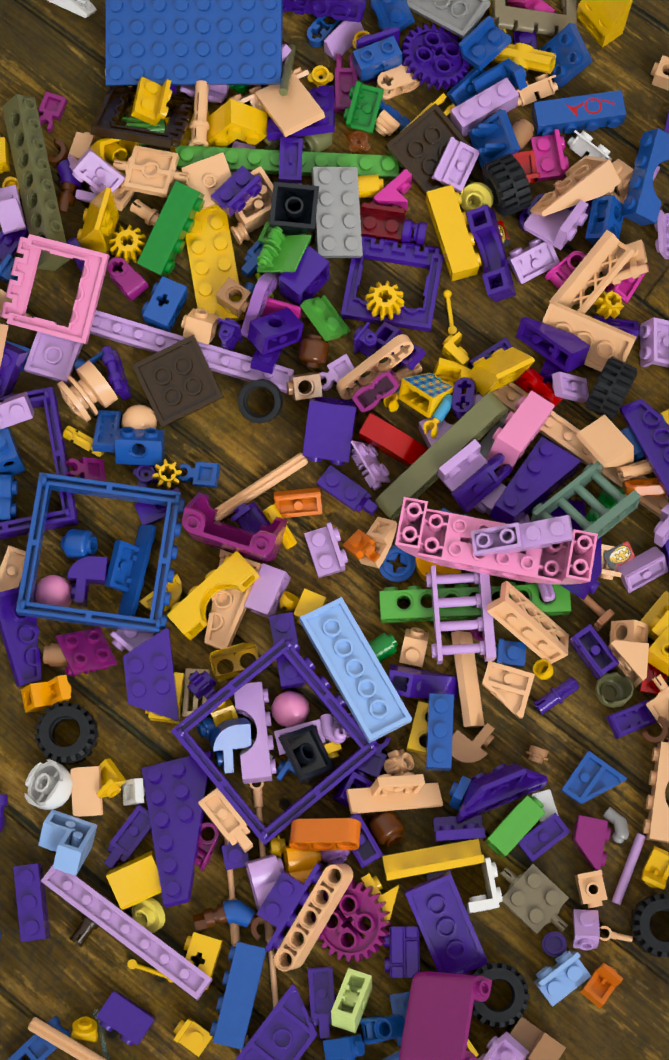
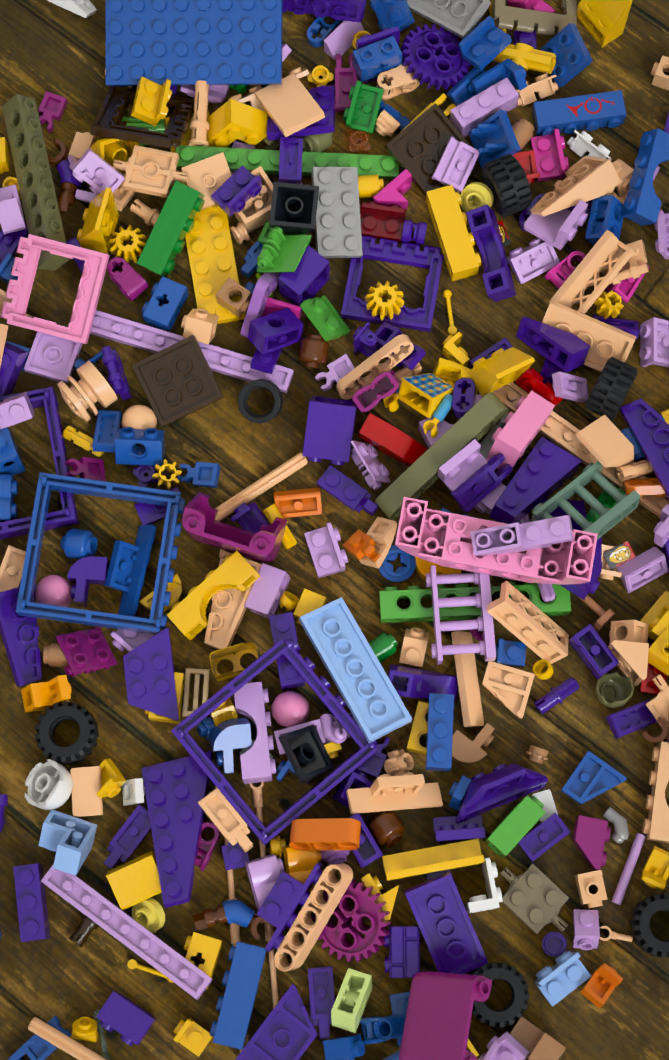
(202, 685): dark purple gear -> none
(229, 333): dark purple hinge -> none
(287, 70): olive bar -> none
(313, 391): medium nougat brick -> none

